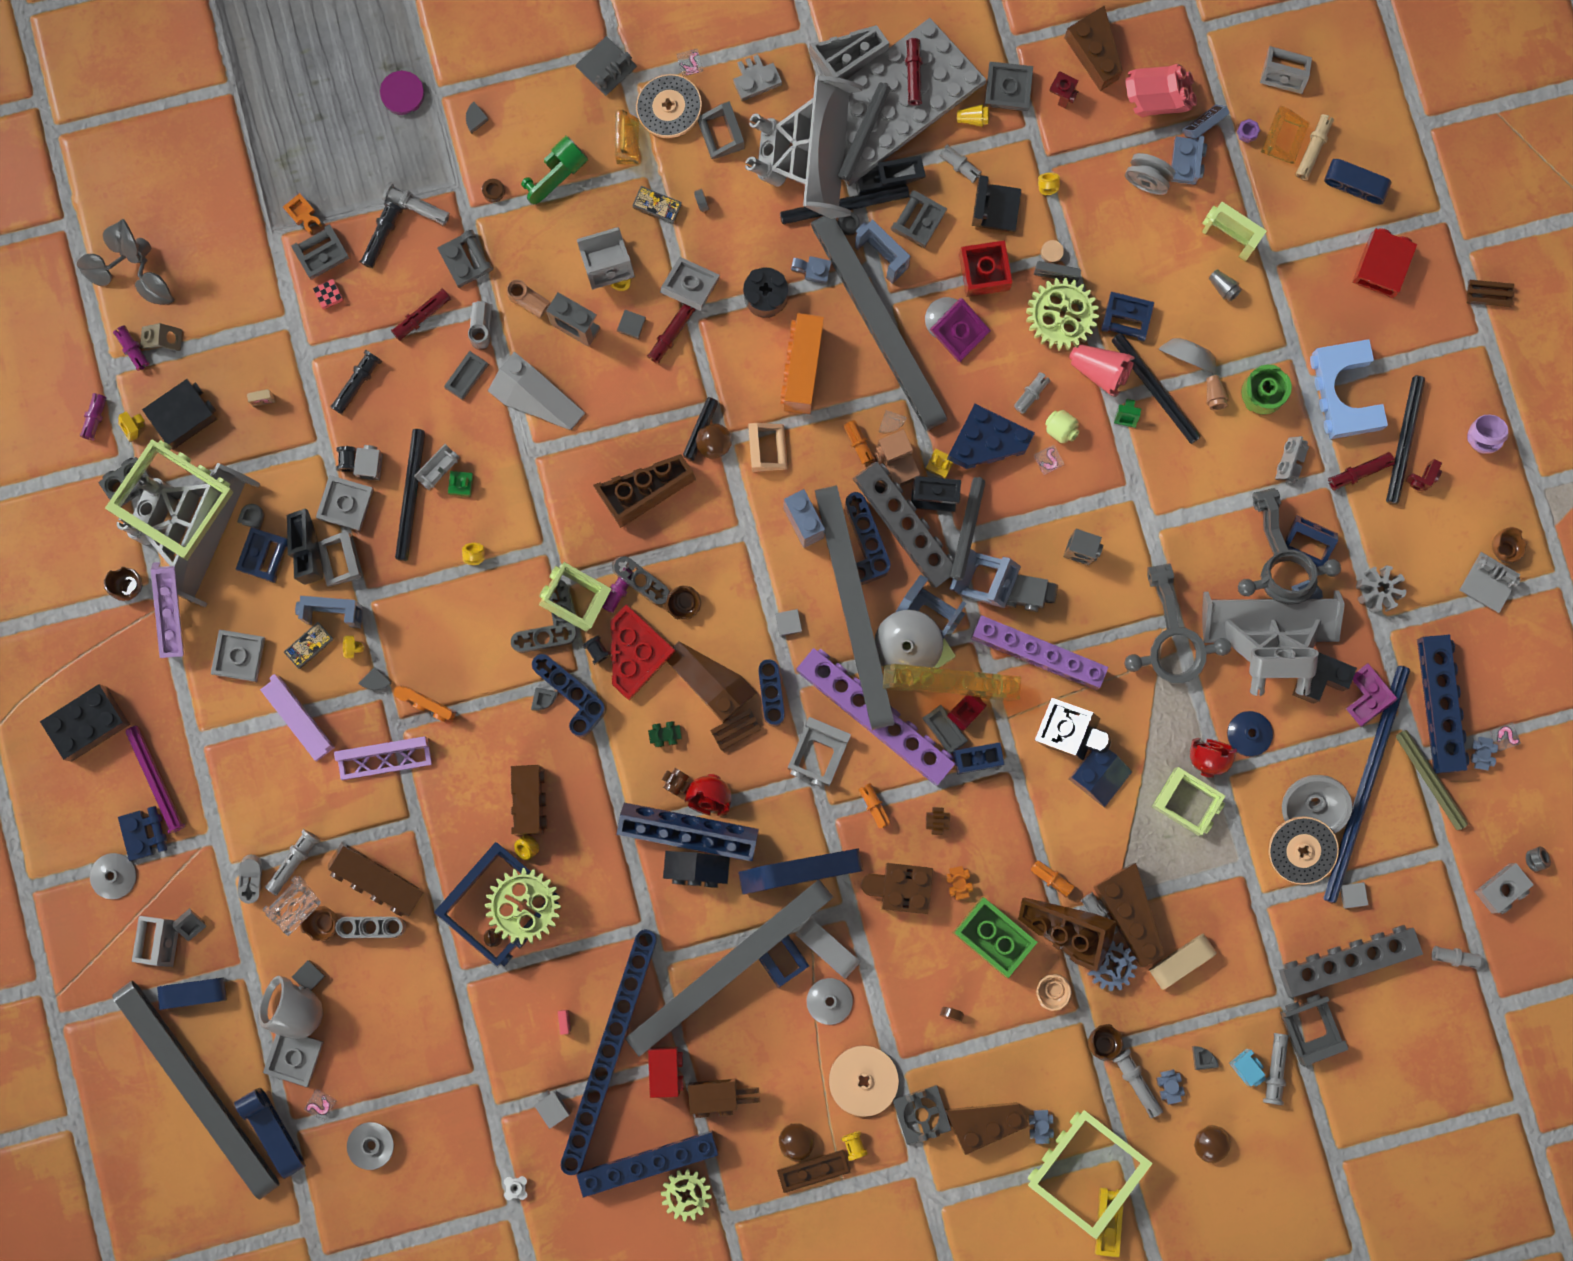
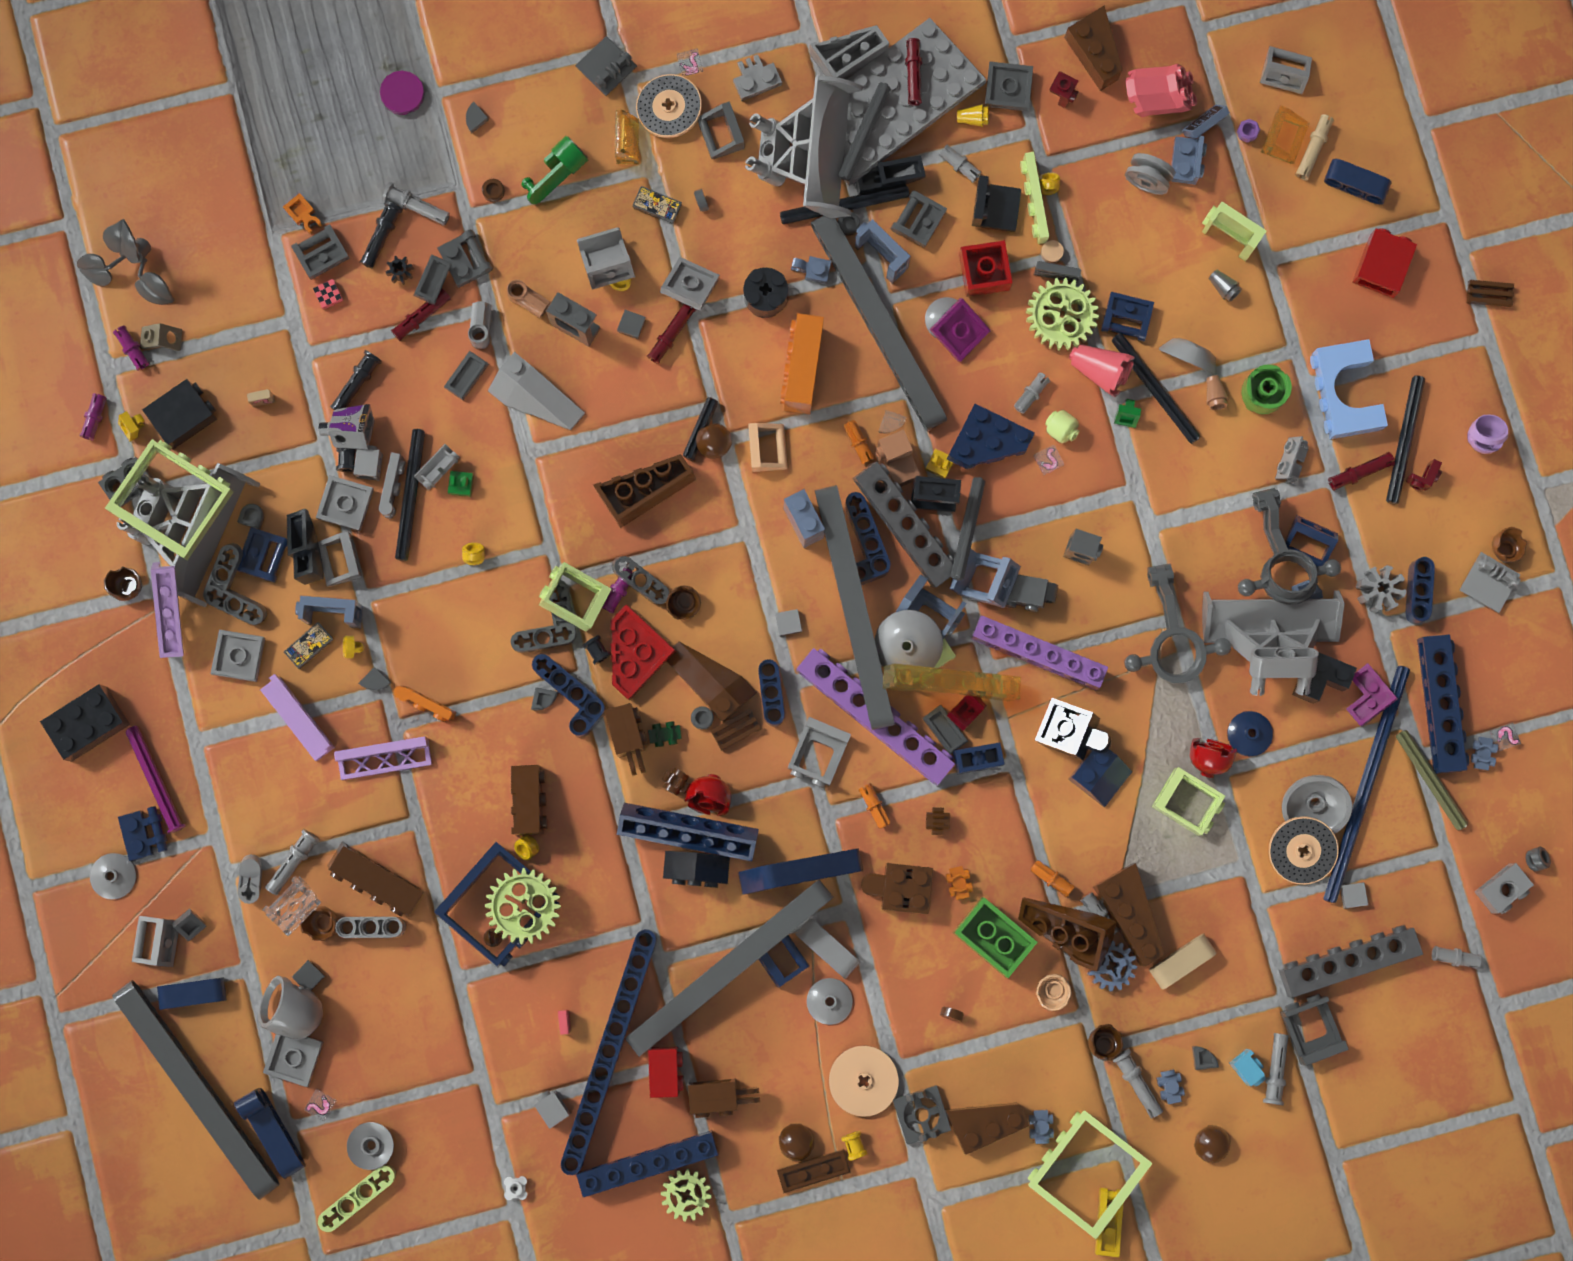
(223, 588): none -> dark grey beam
(349, 427): none -> light grey torso
(355, 1196): none -> yellowish green beam
(391, 486): none -> light grey plate
(398, 264): none -> black gear
(432, 279): none -> dark grey tile
(626, 734): none -> reddish brown brick
(702, 718): none -> dark grey tile
(1036, 206): none -> yellowish green plate
(1426, 581): none -> dark blue beam

